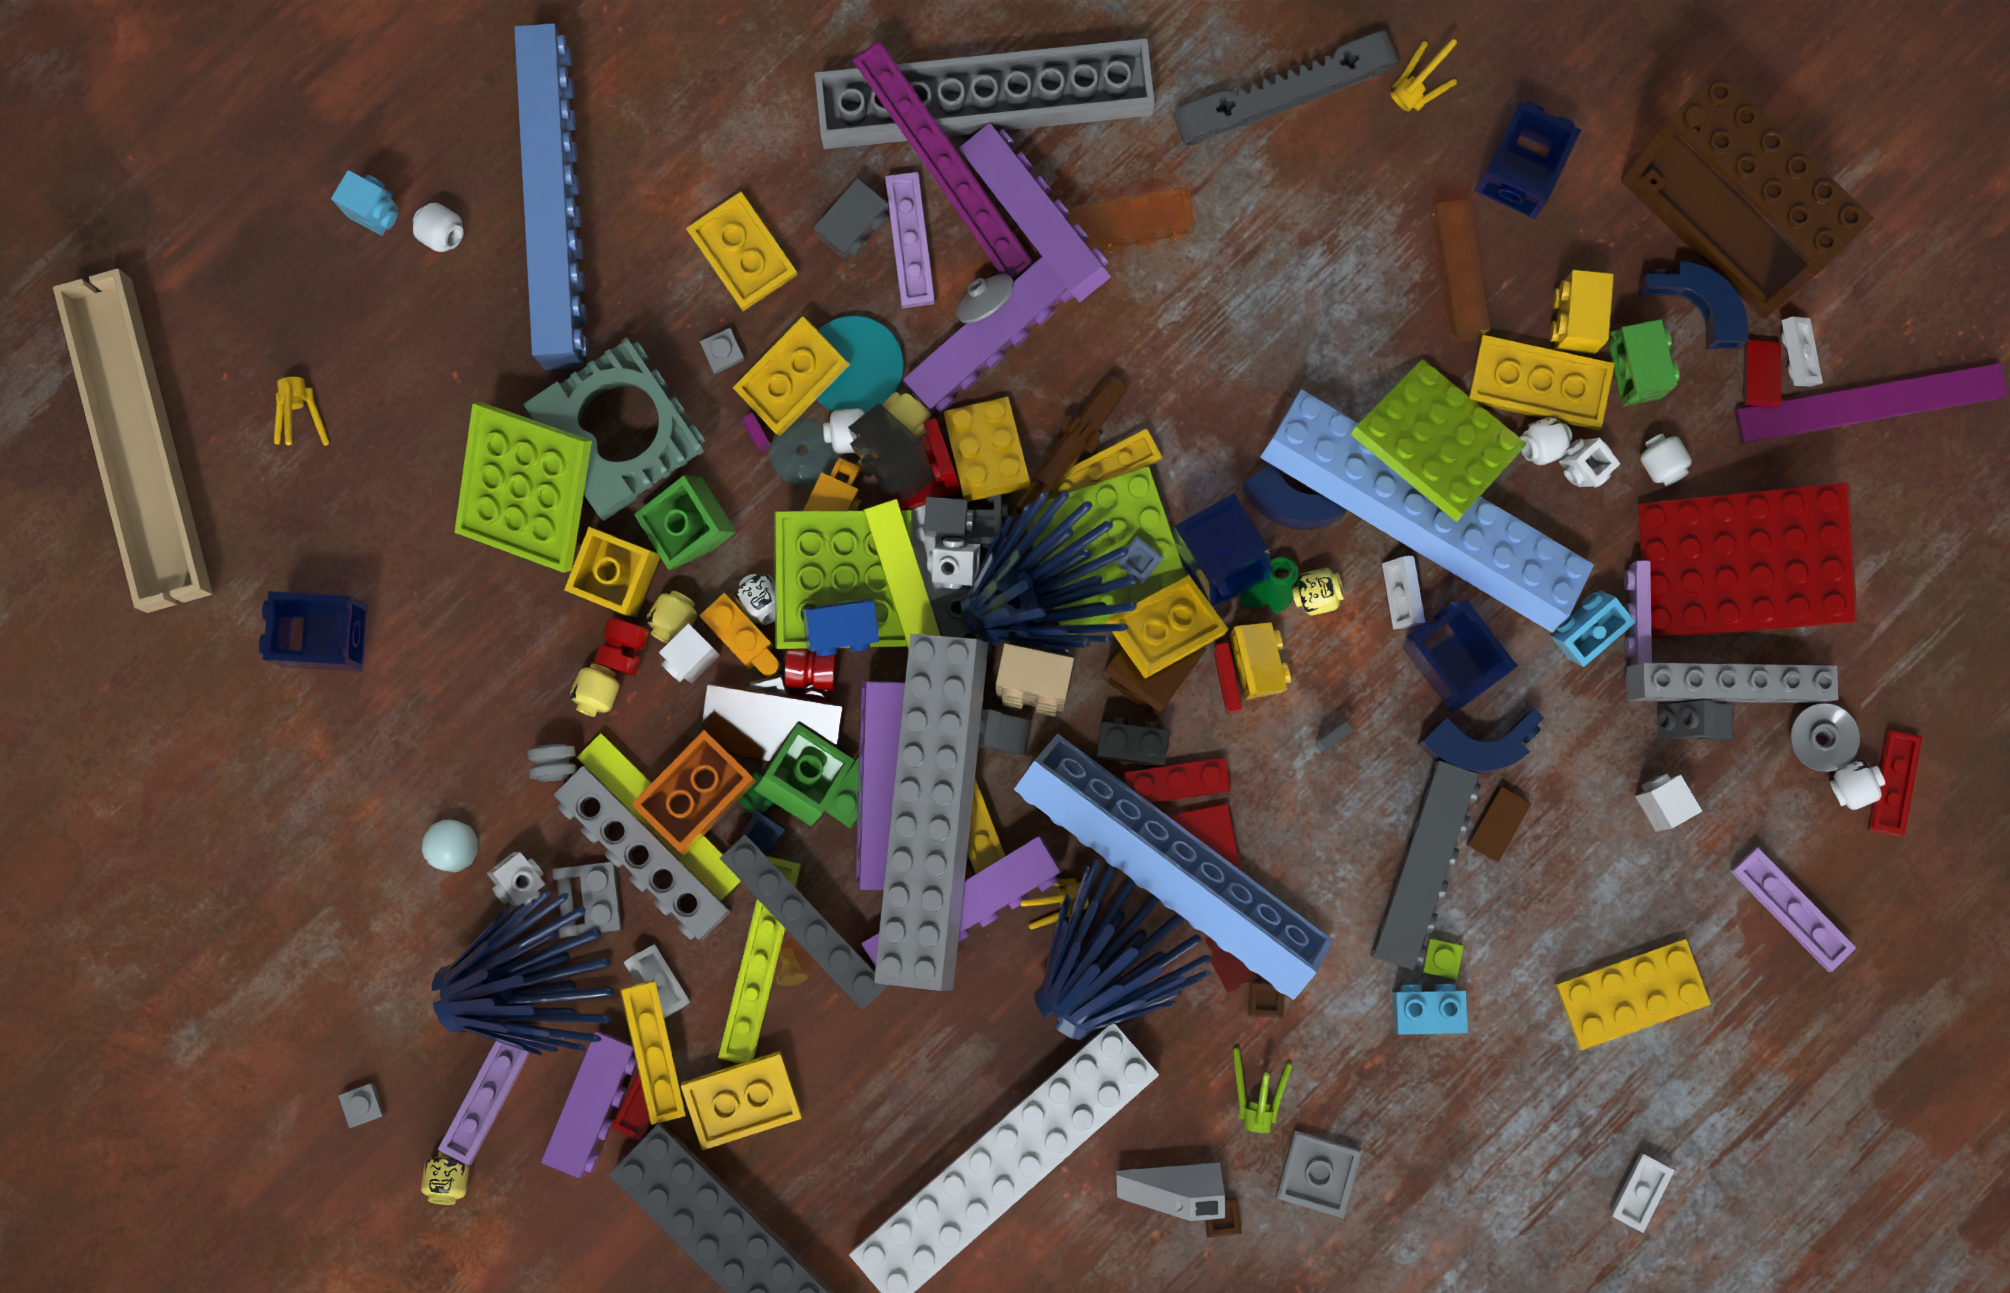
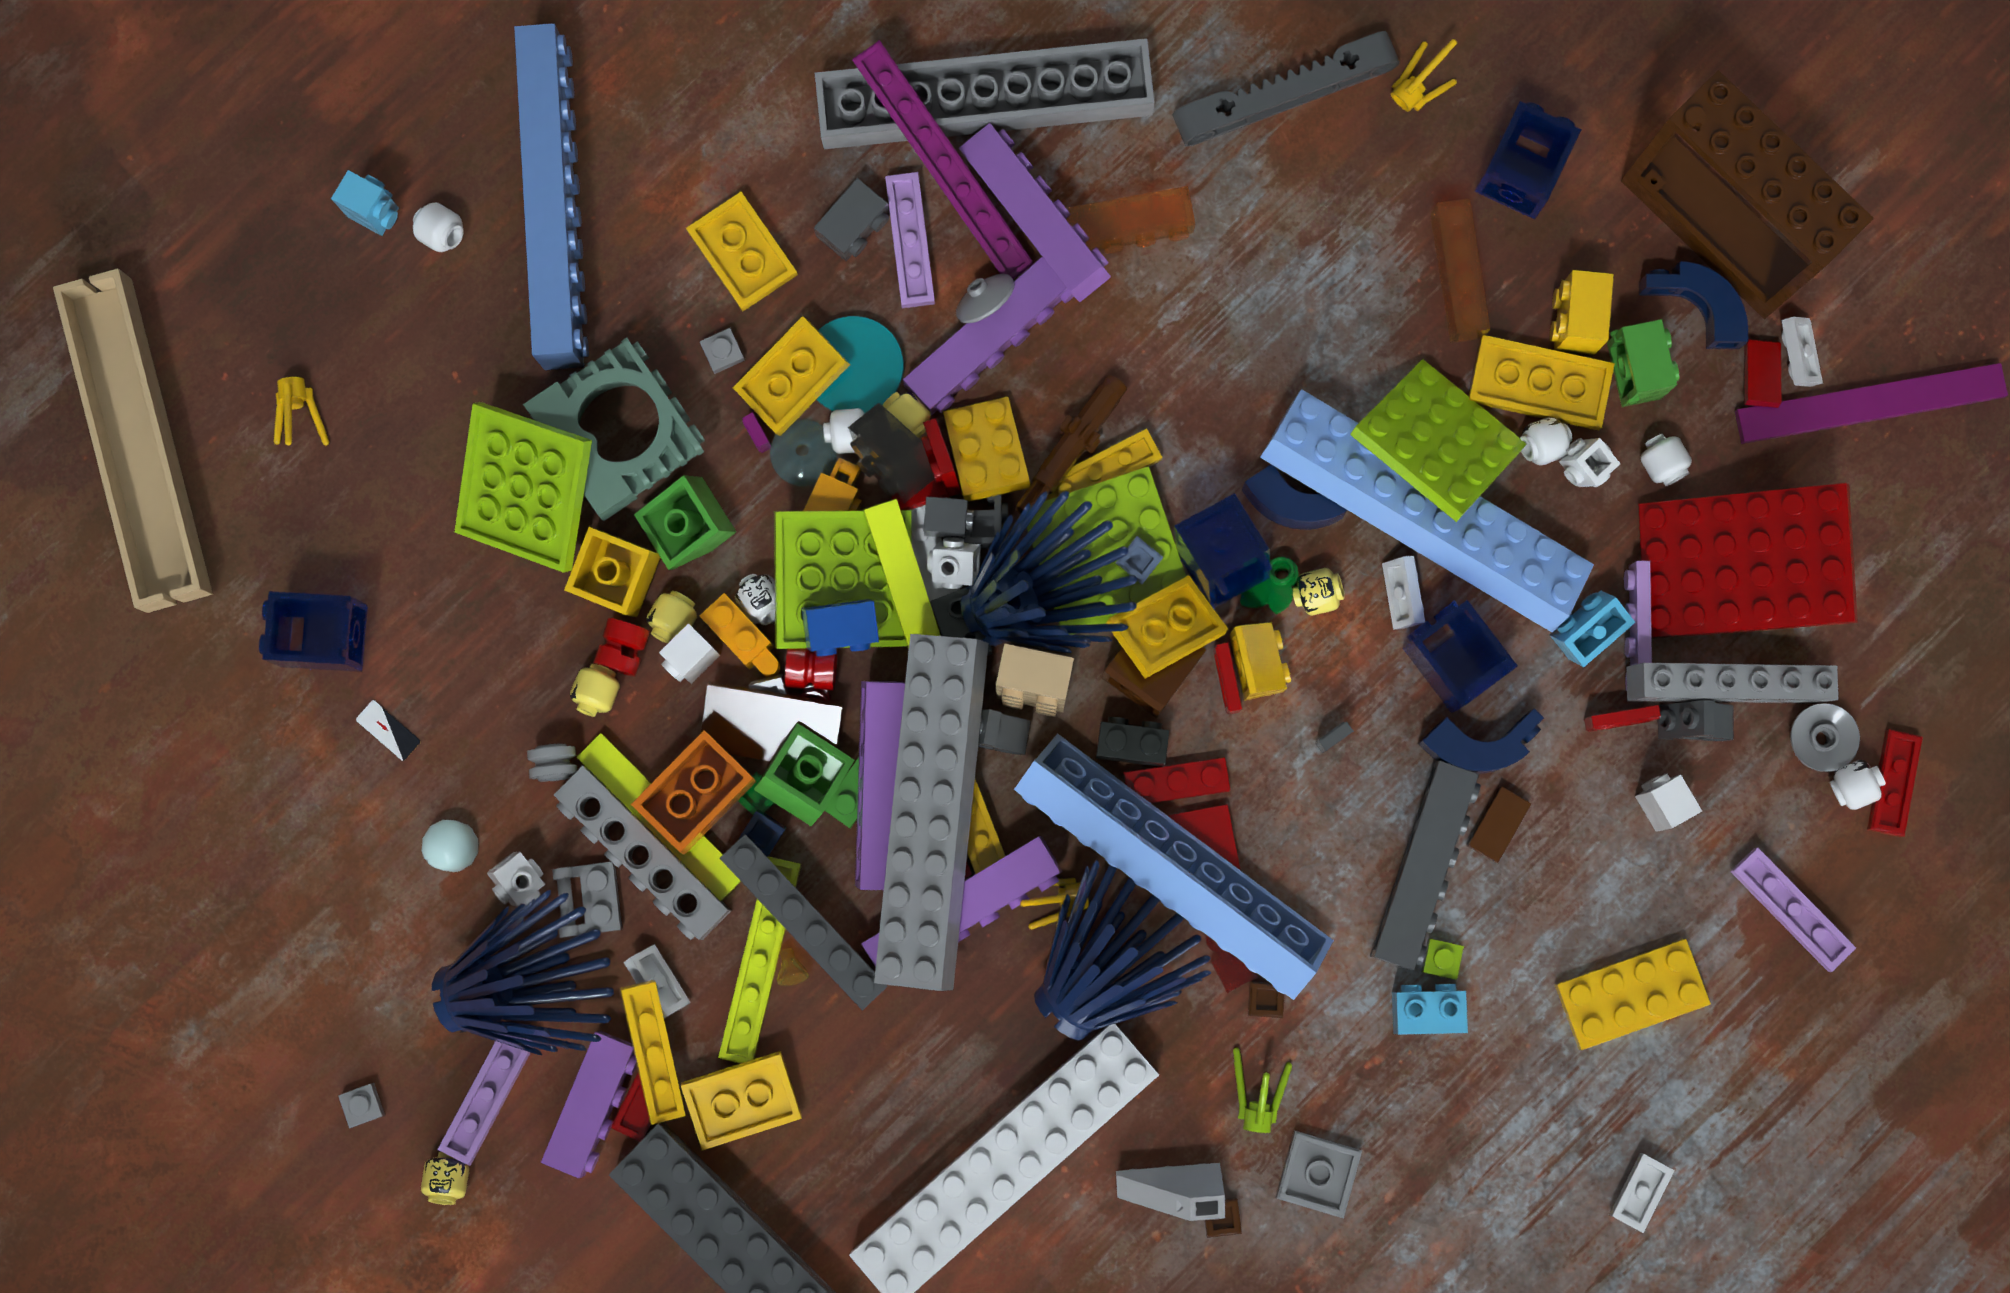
(388, 730): none -> sticker
(1622, 718): none -> red tile

